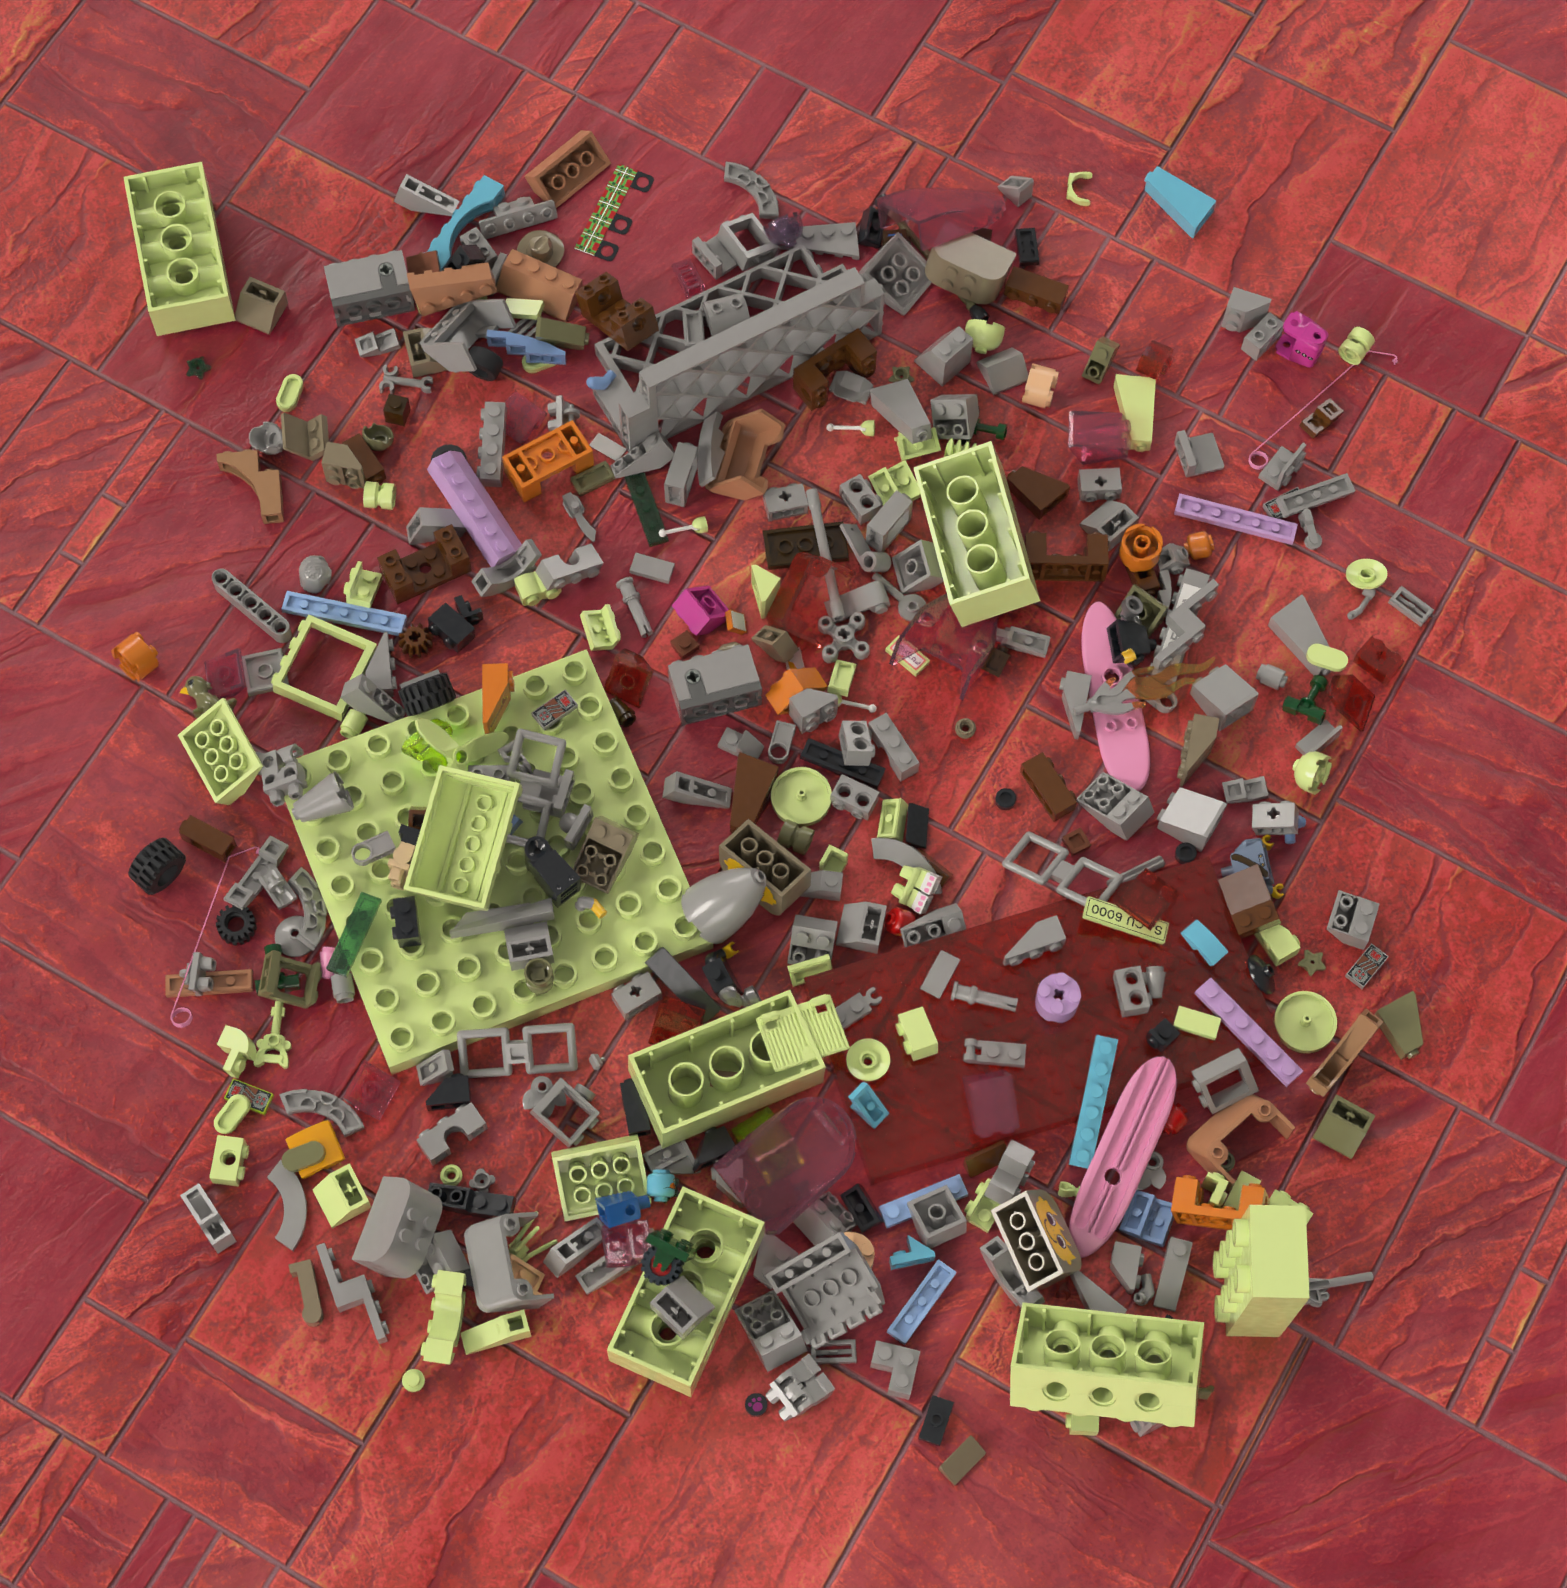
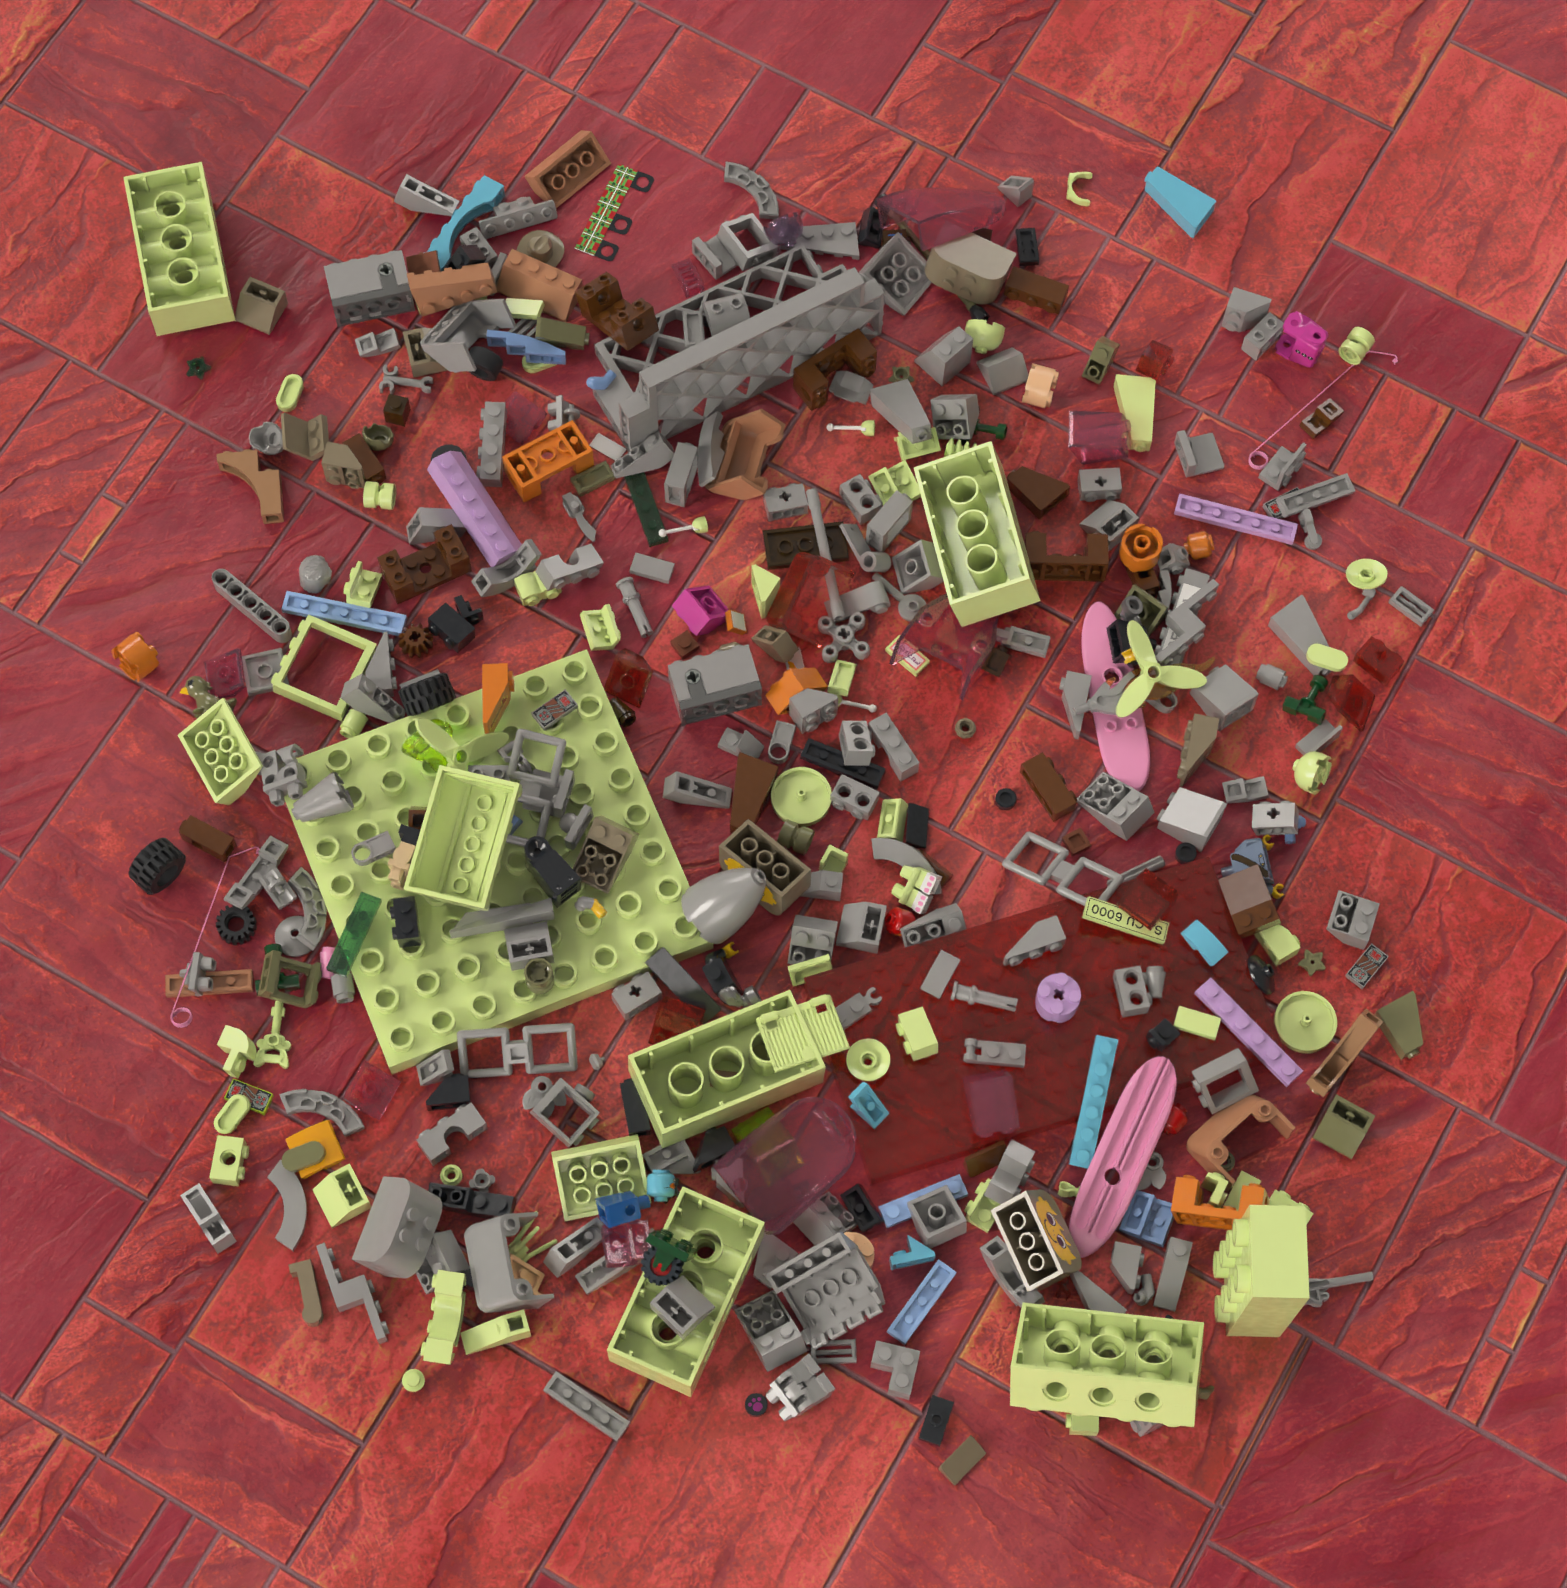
(586, 1406): none -> light grey plate
(1170, 676): none -> yellowish green piece

